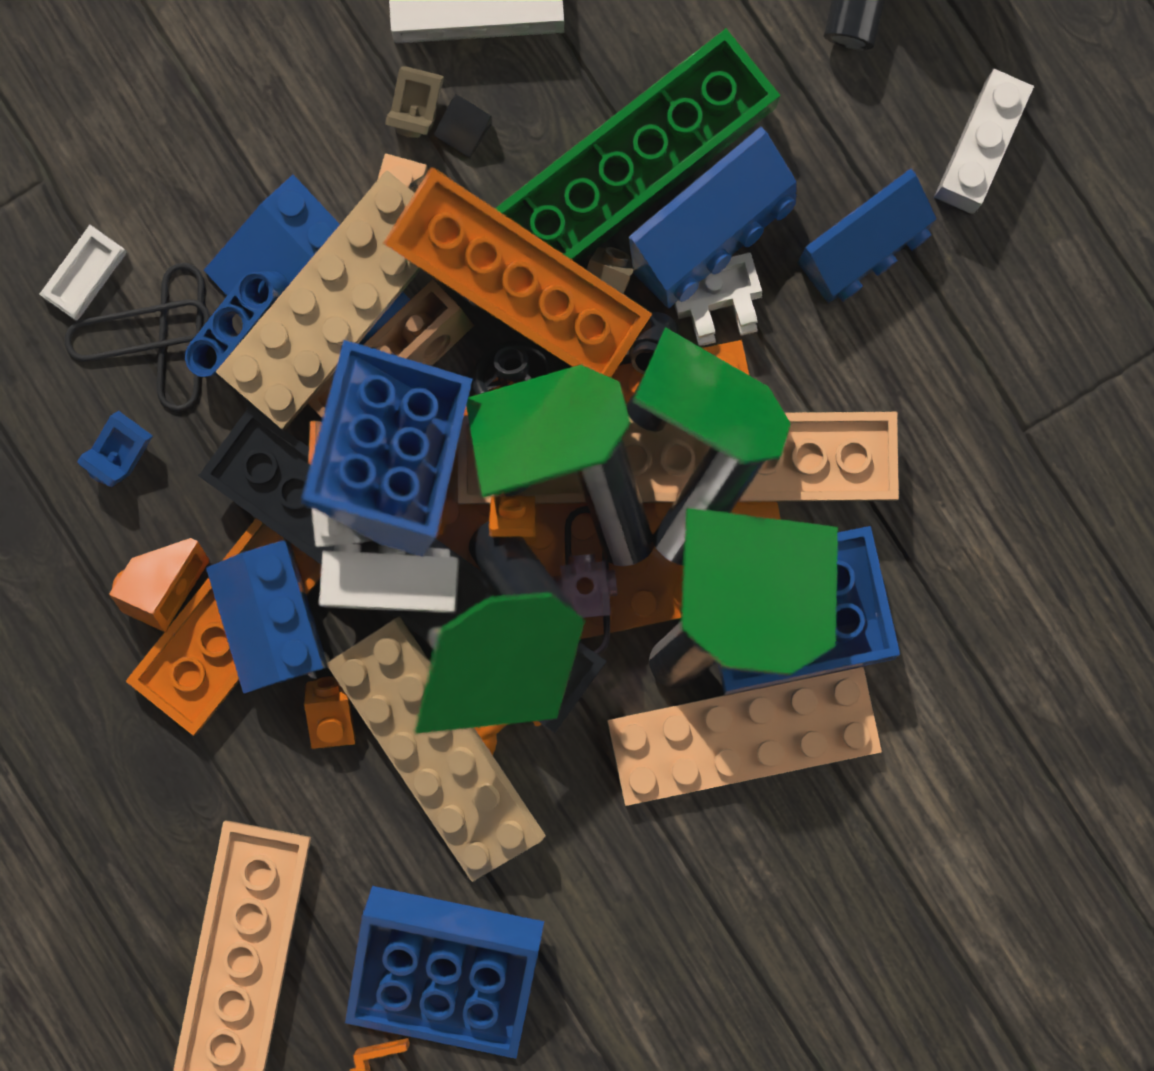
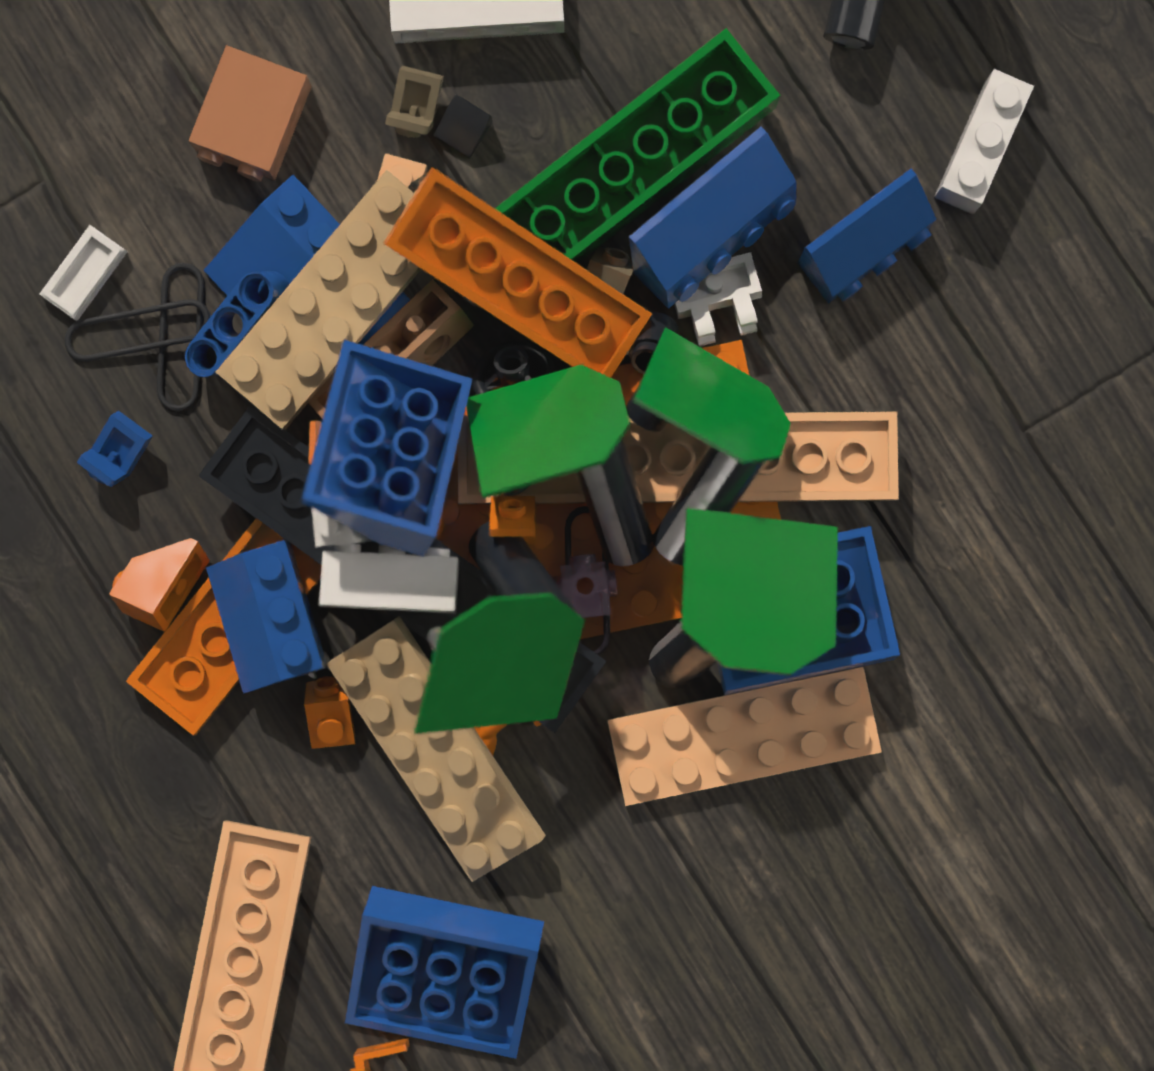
(249, 114): none -> nougat brick

